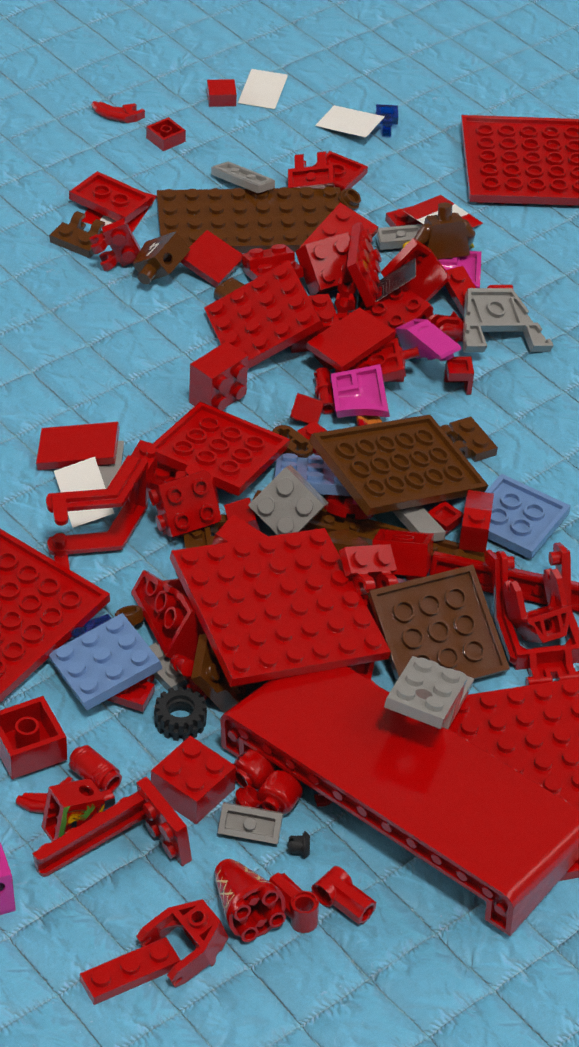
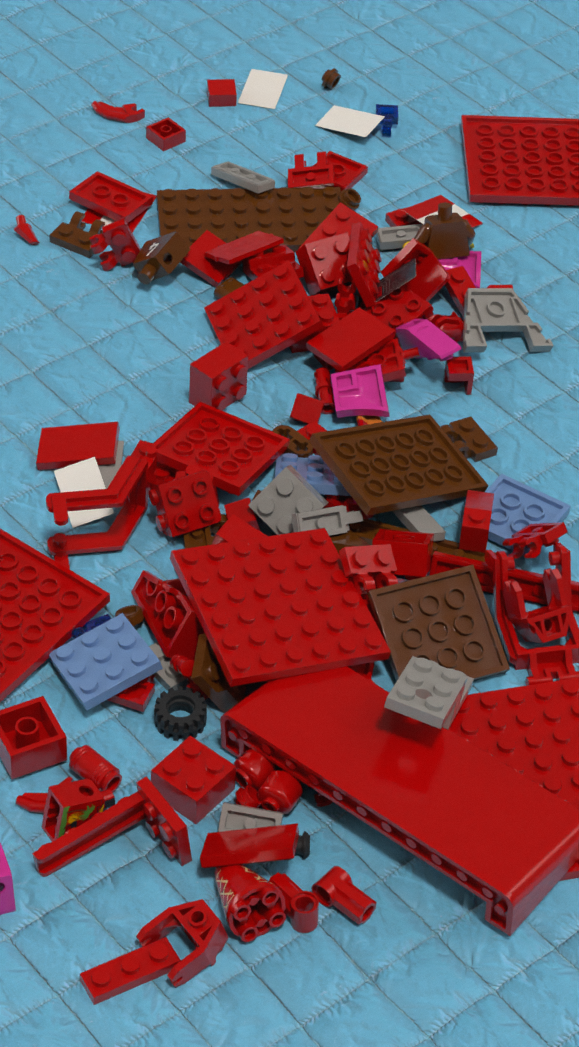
(25, 230): none -> red bar
(243, 247): none -> red piece
(250, 846): none -> red tile
(330, 78): none -> reddish brown plate
(333, 519): none -> light grey hinge
(446, 516): red plate -> none
(534, 537): none -> red plate

